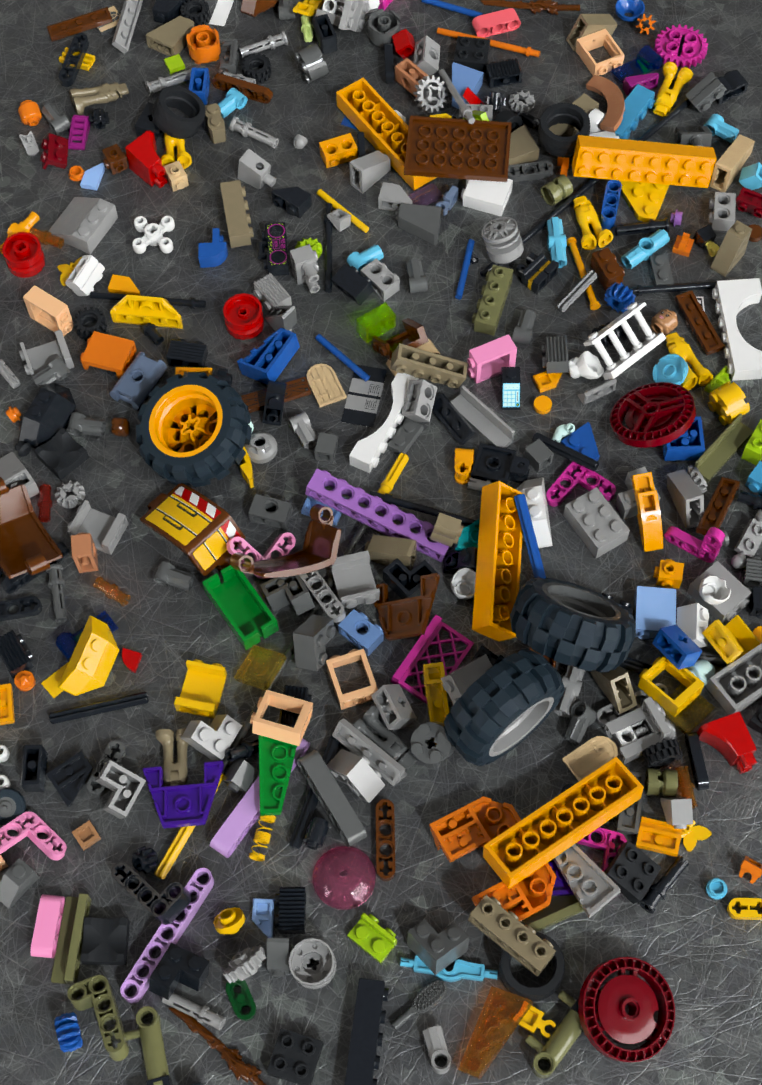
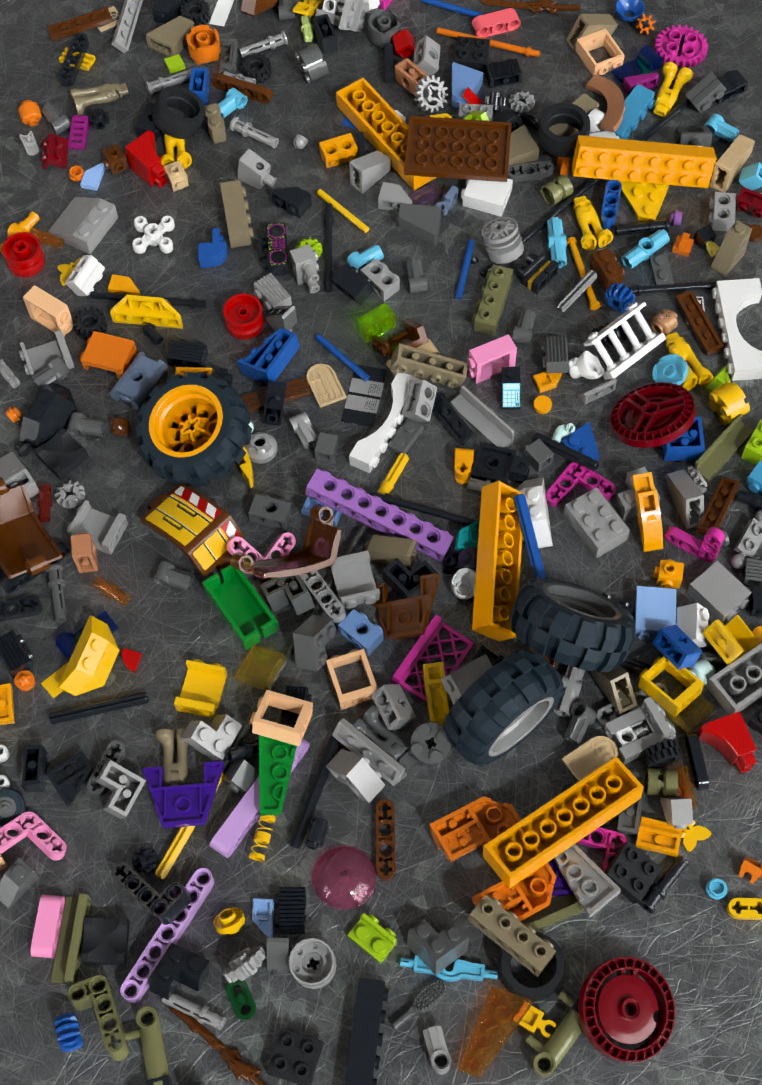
(86, 835): medium nougat plate -> none
(331, 798): dark grey beam -> none
(340, 219): light grey slope -> none
(446, 530): dark tan brick -> none
(465, 110): light grey bar -> none
(714, 590): white hair -> none

